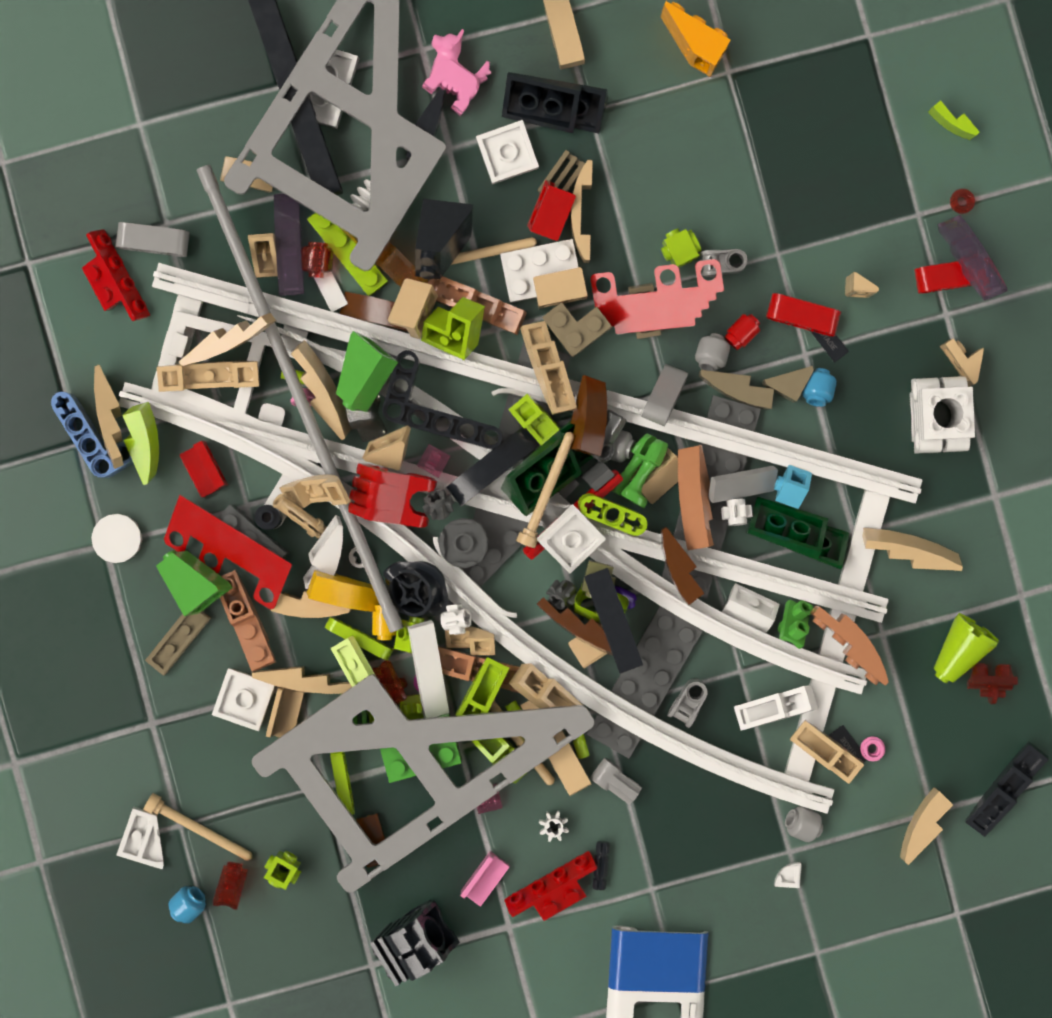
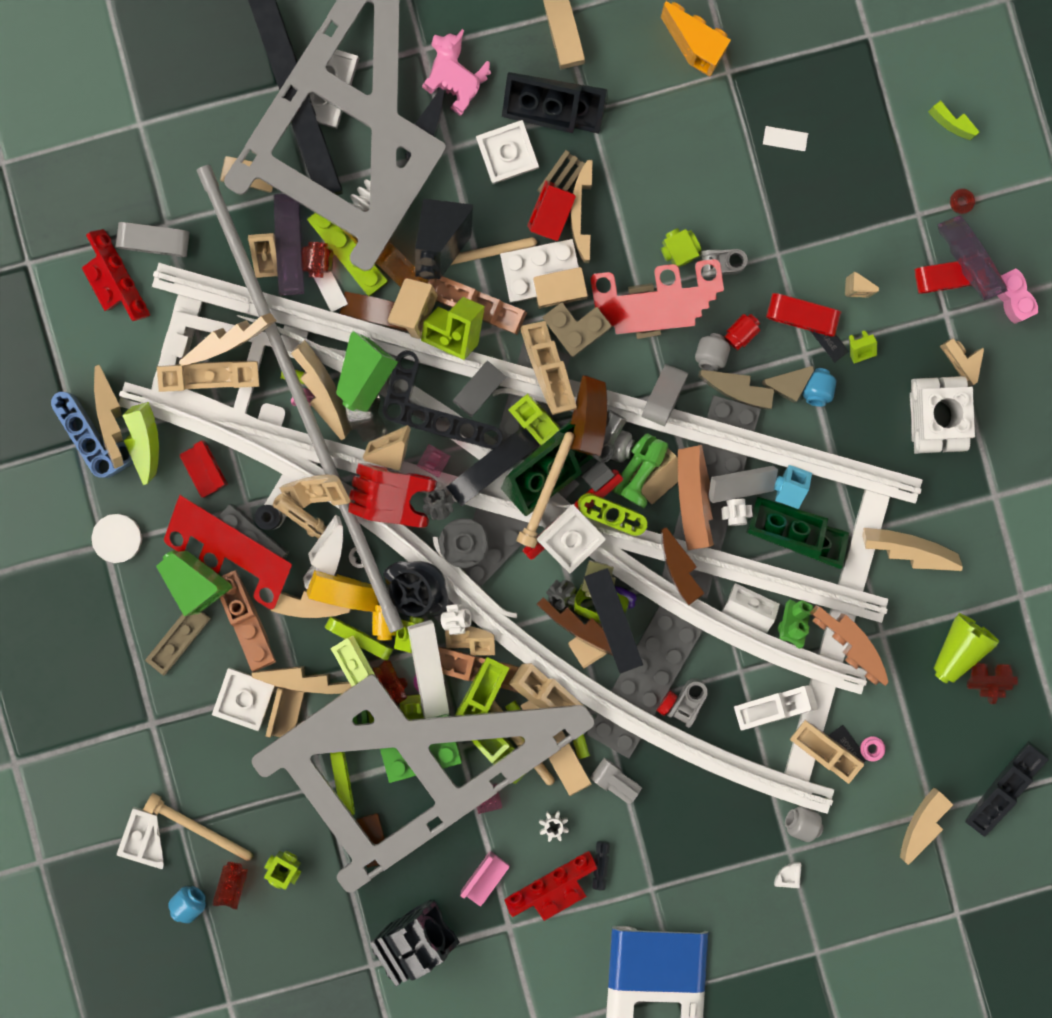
(479, 388): none -> dark grey slope
(667, 703): none -> red tile
(785, 138): none -> white sticker
(862, 348): none -> lime tile
(1018, 302): none -> bright pink brick

